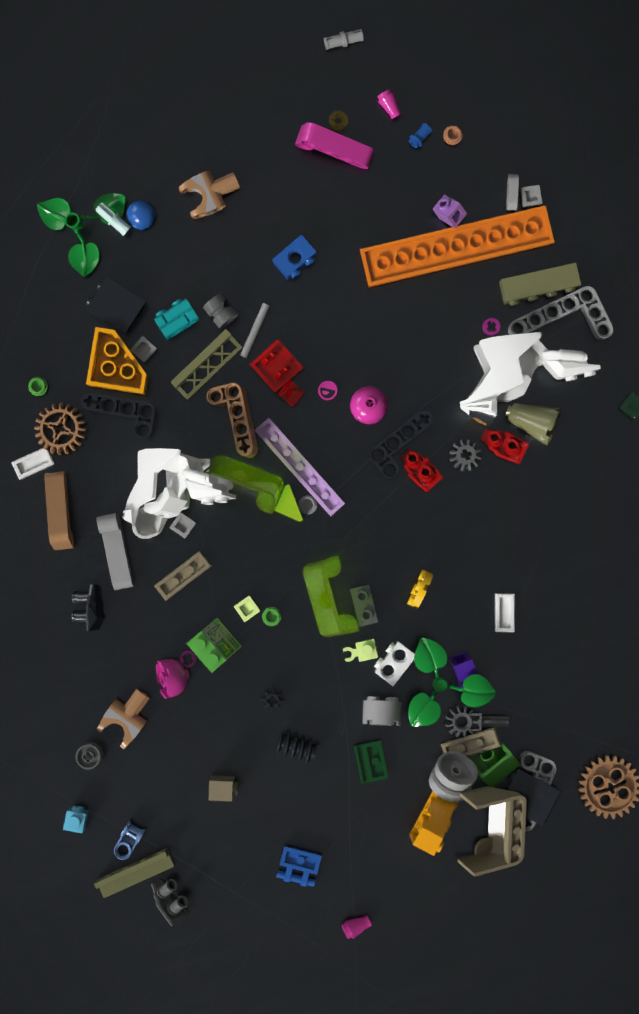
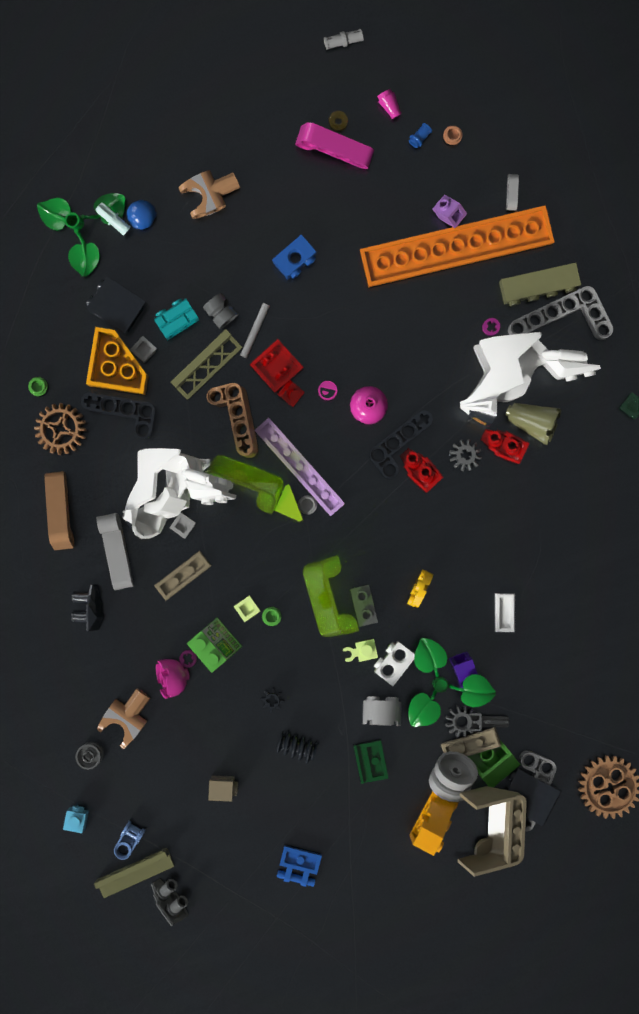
(33, 463): white tile -> none
(354, 927): dark pink cone -> none
(531, 196): light grey plate -> none

